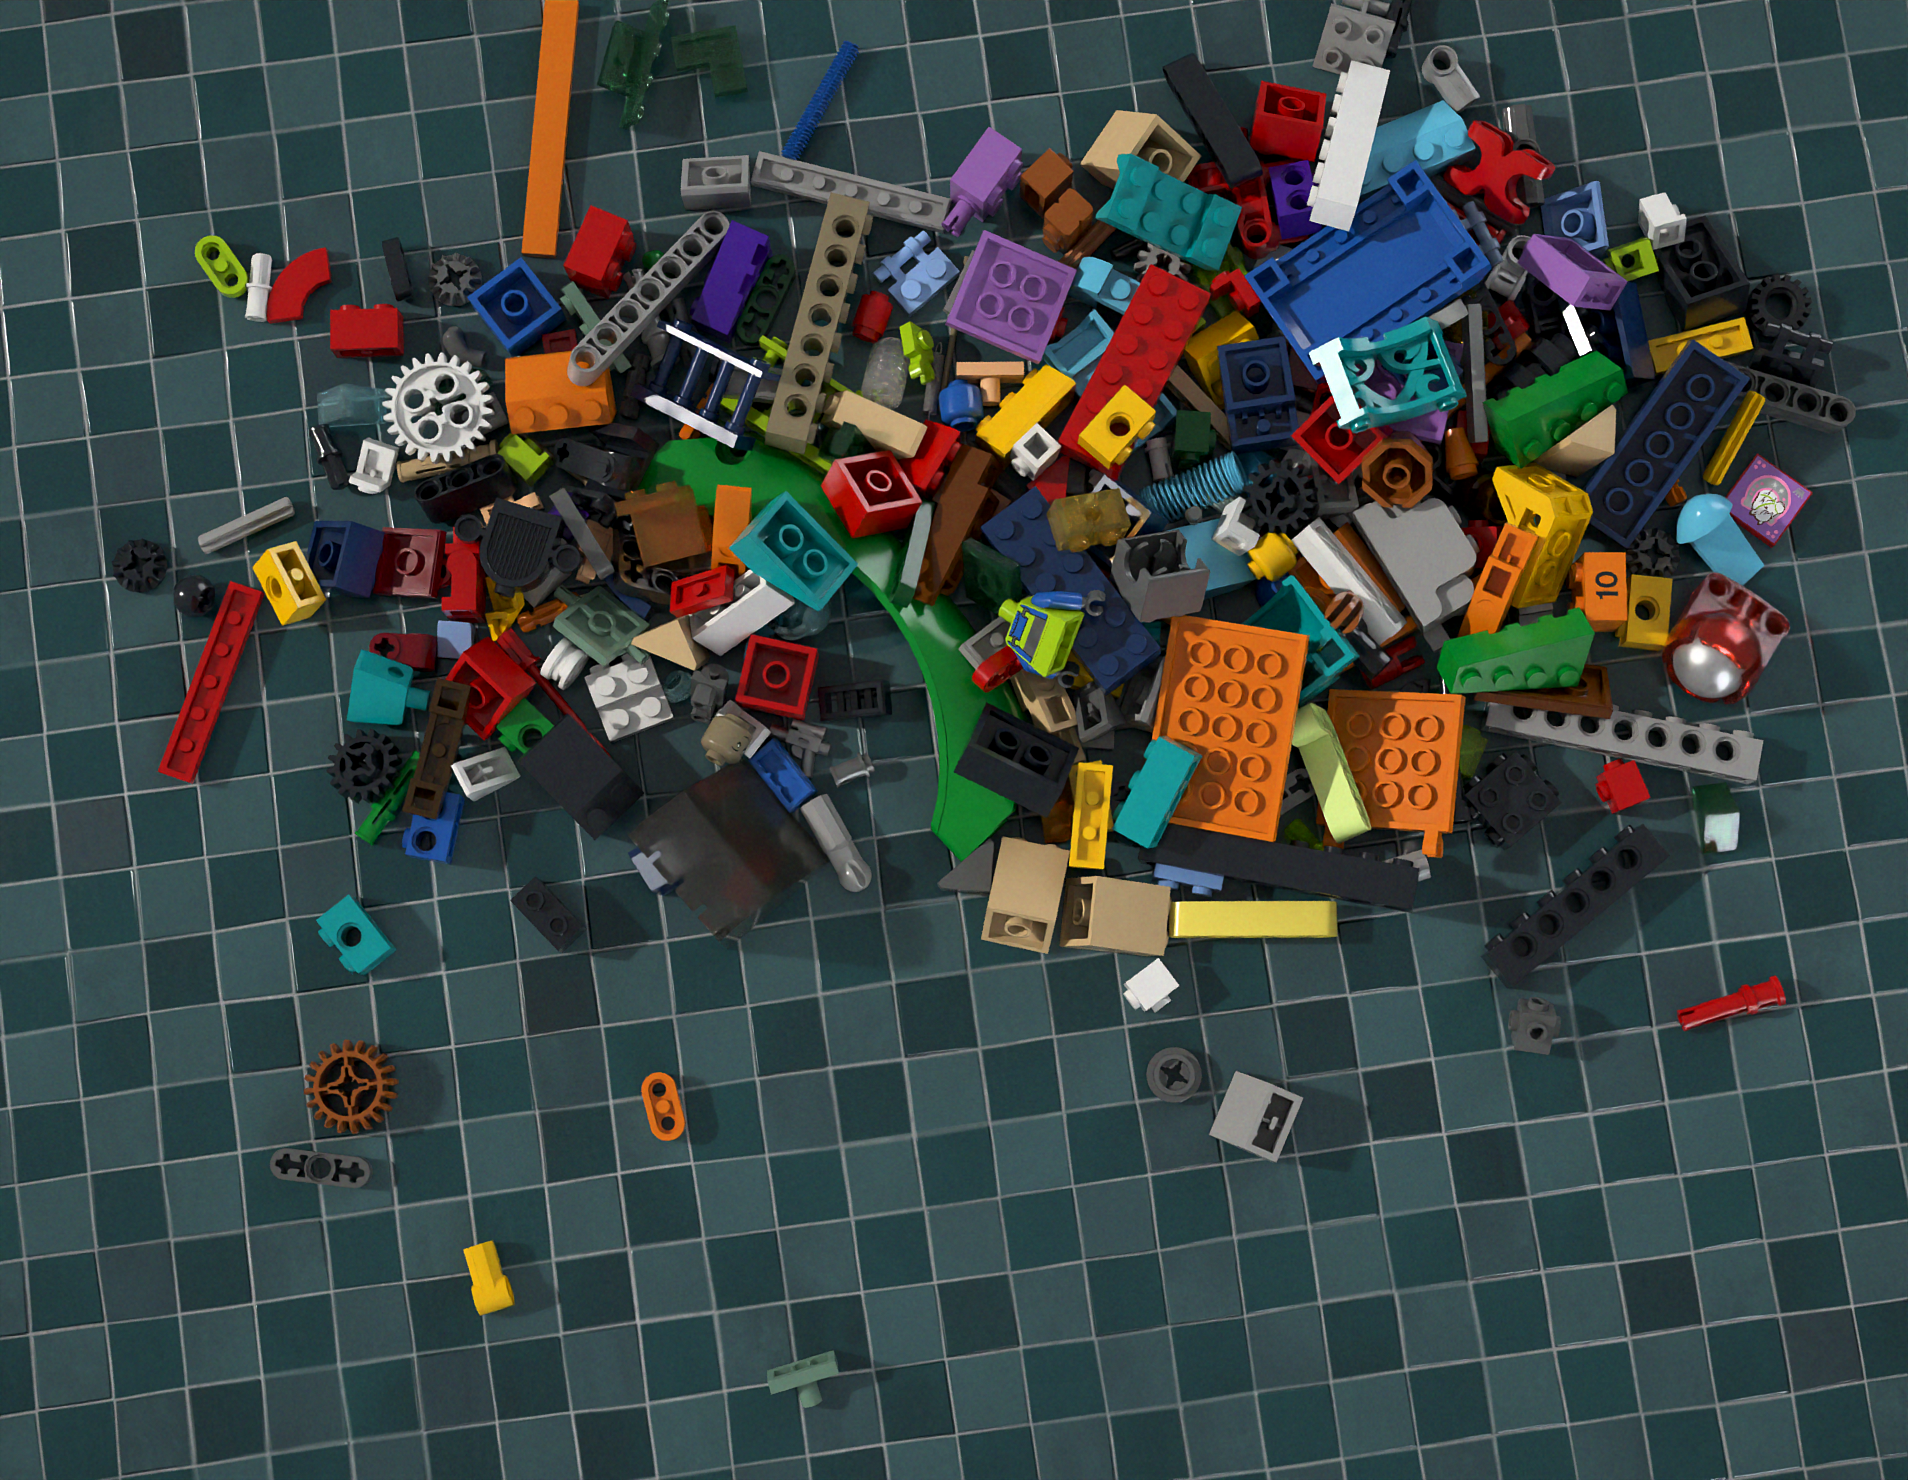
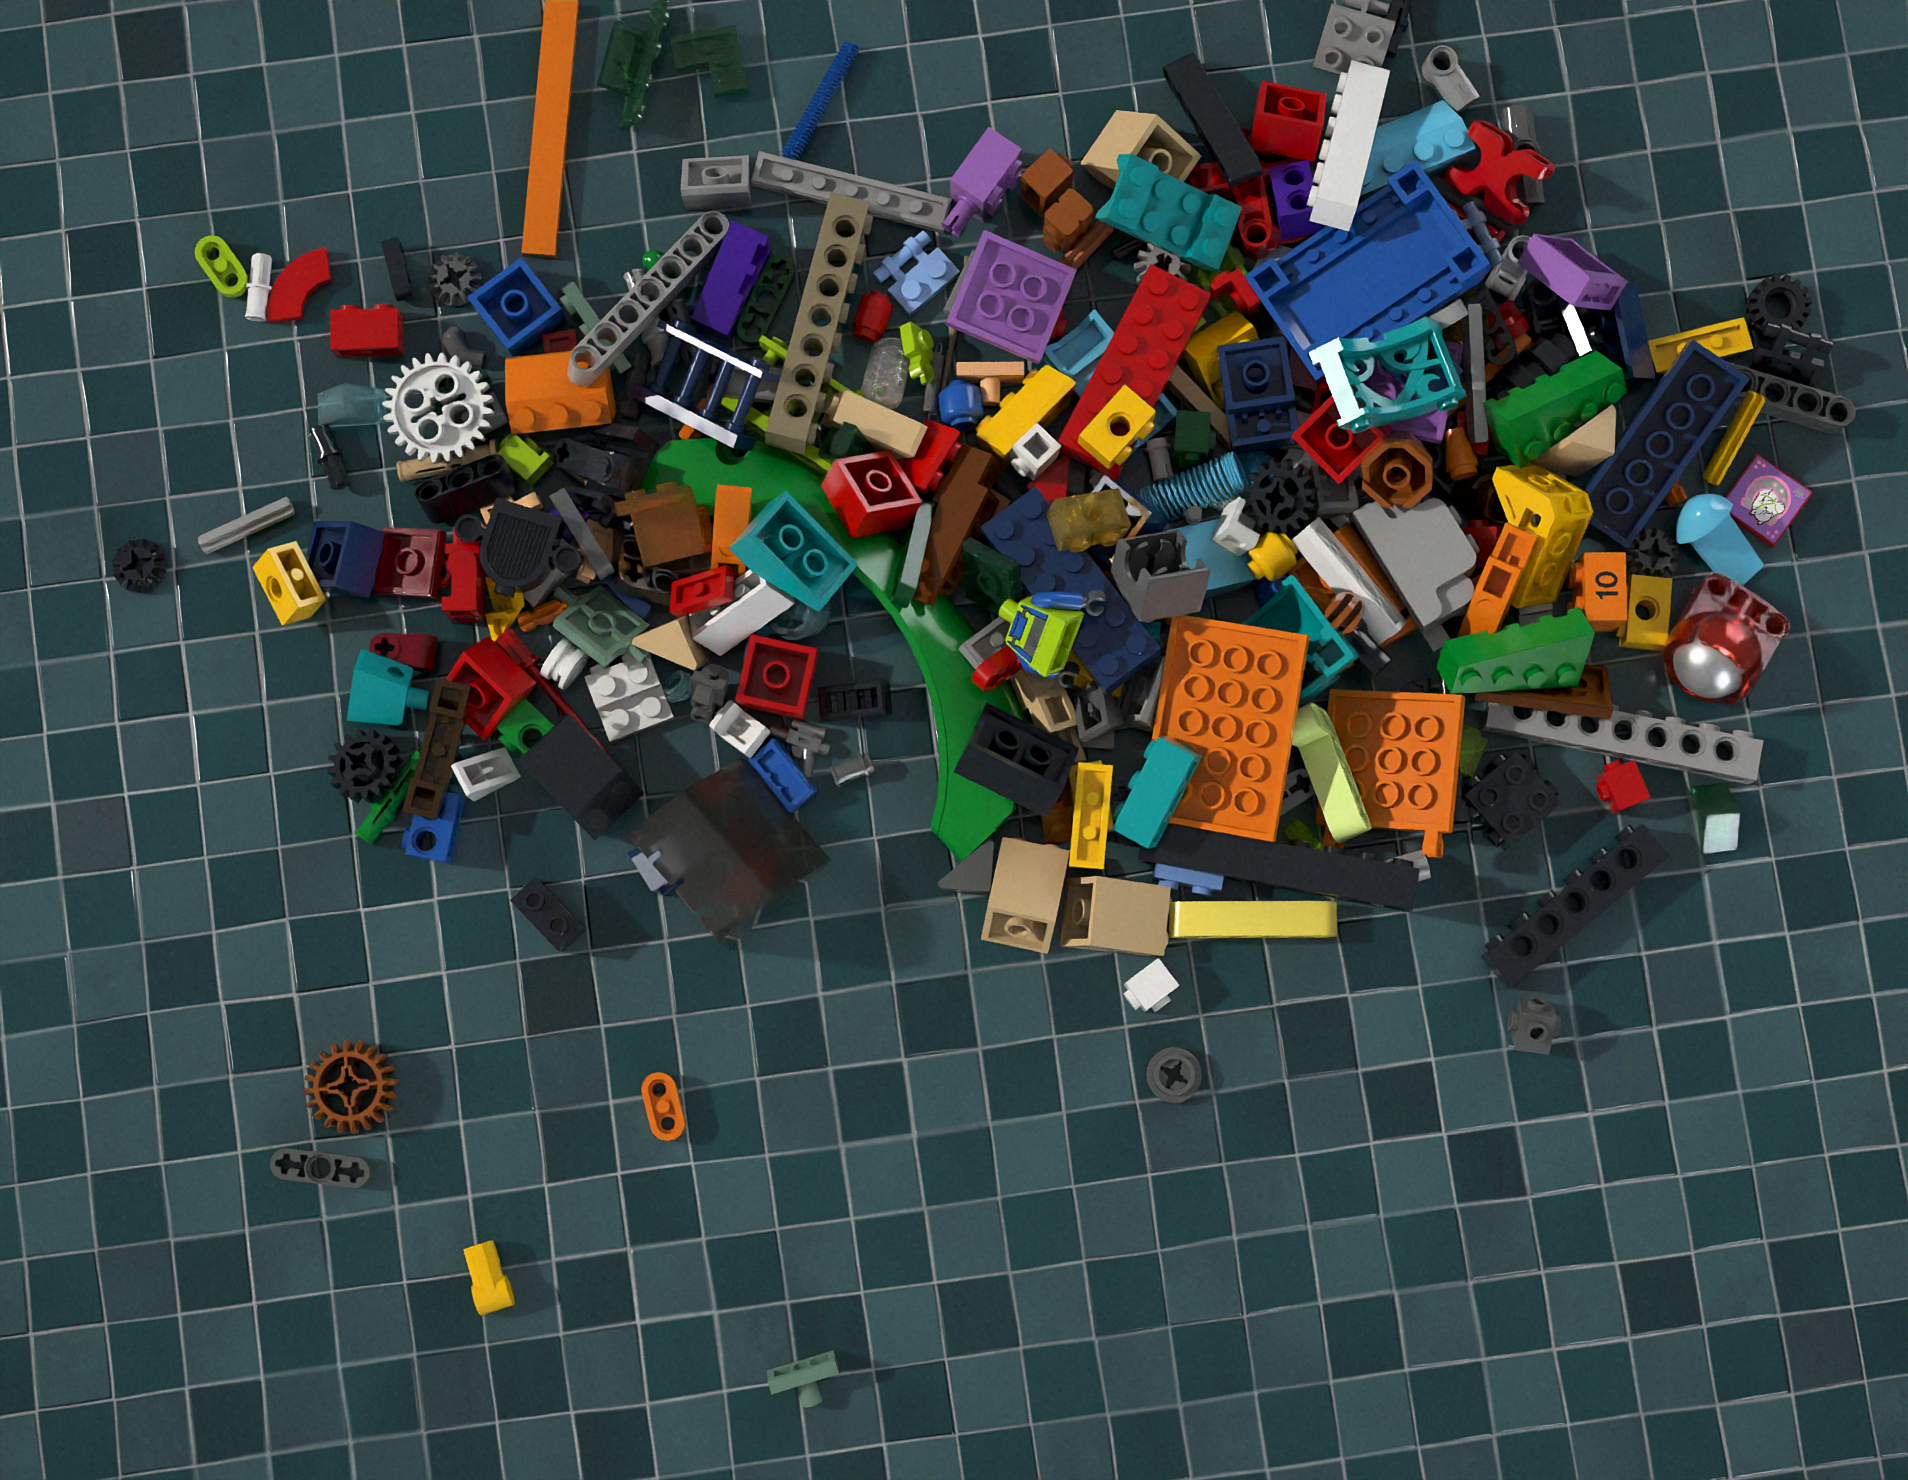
(194, 596): black piece -> none
(211, 682): red plate -> none
(373, 945): teal brick -> none
(375, 466): white bracket -> none
(454, 638): light blue slope -> none
(600, 252): red brick -> none
(726, 739): dark tan head -> none
(837, 843): light grey piece -> none
(1100, 283): medium azure brick -> none
(1256, 1116): light grey slope -> none
(1396, 667): red hinge -> none
(1578, 216): medium blue slope -> none
(1643, 259): lime brick -> none
(1661, 221): white brick -> none
(1701, 277): black slope -> none
(1747, 1000): red pin -> none

